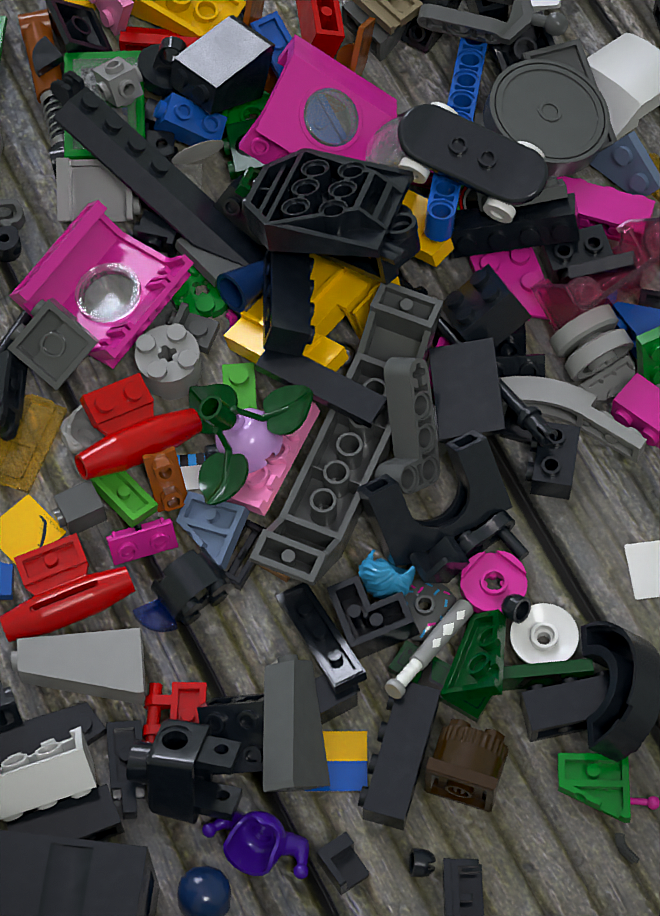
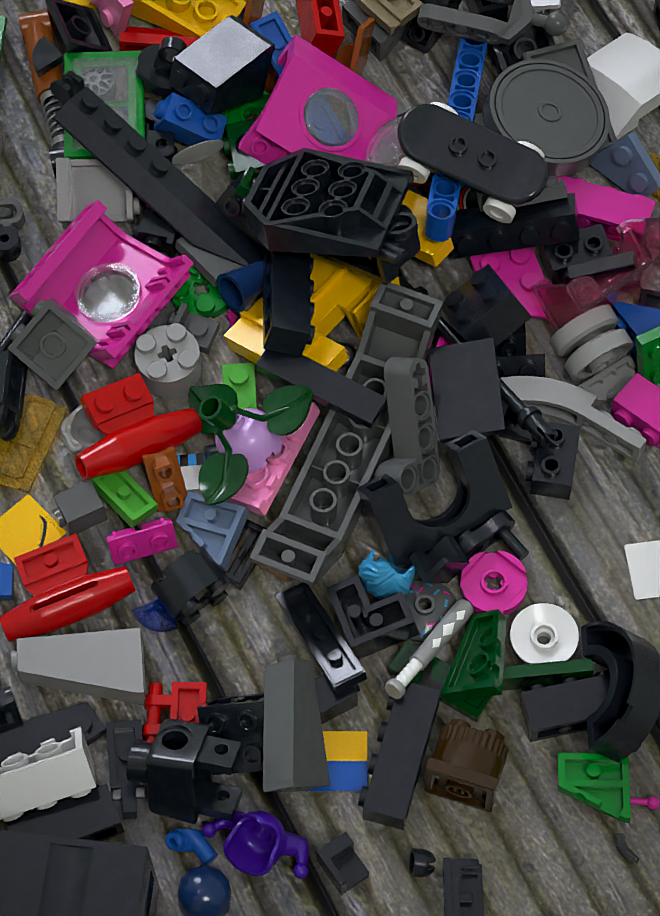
(118, 82): light grey brick -> none
(191, 841): none -> blue arm
(516, 607): black hinge -> none

